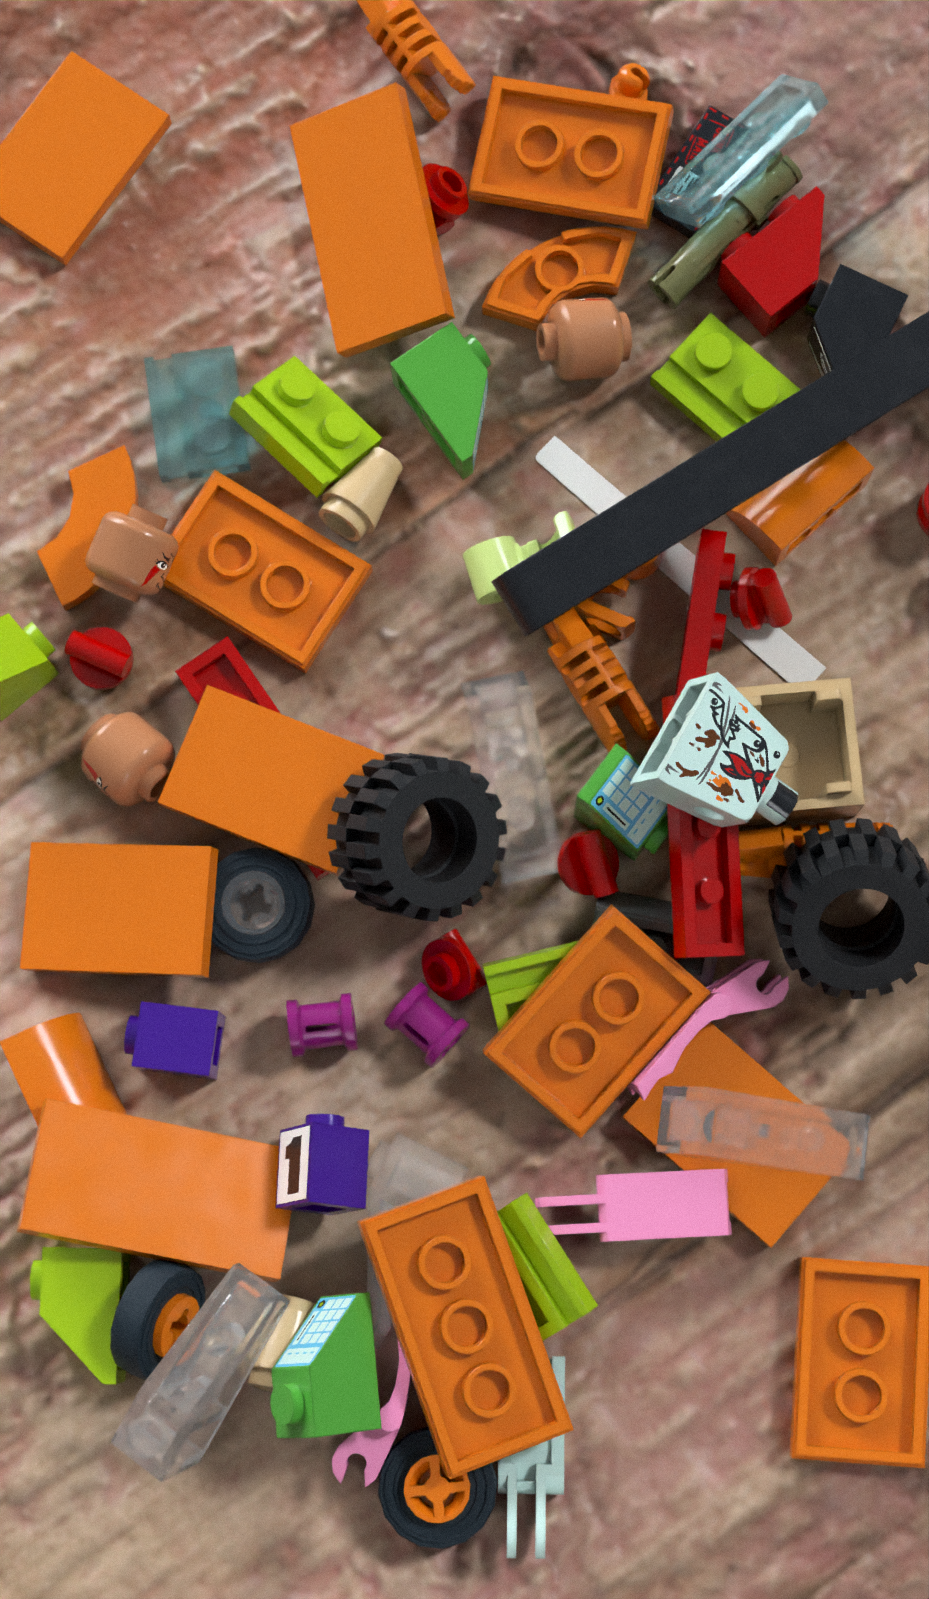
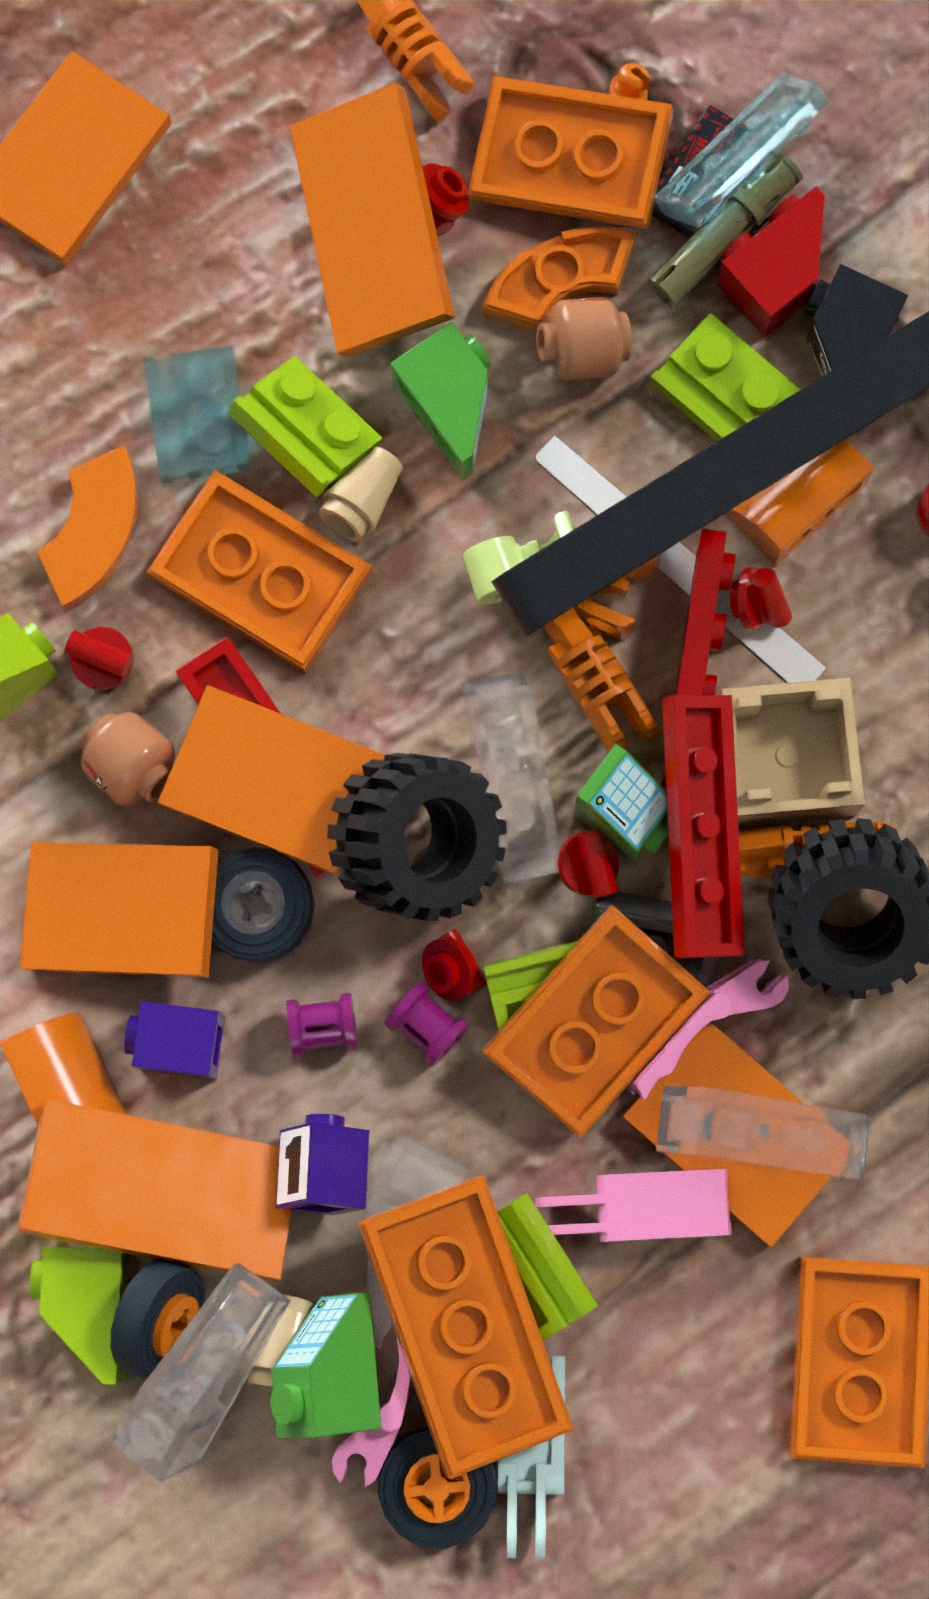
(131, 553): nougat head -> none
(717, 758): light aqua torso -> none

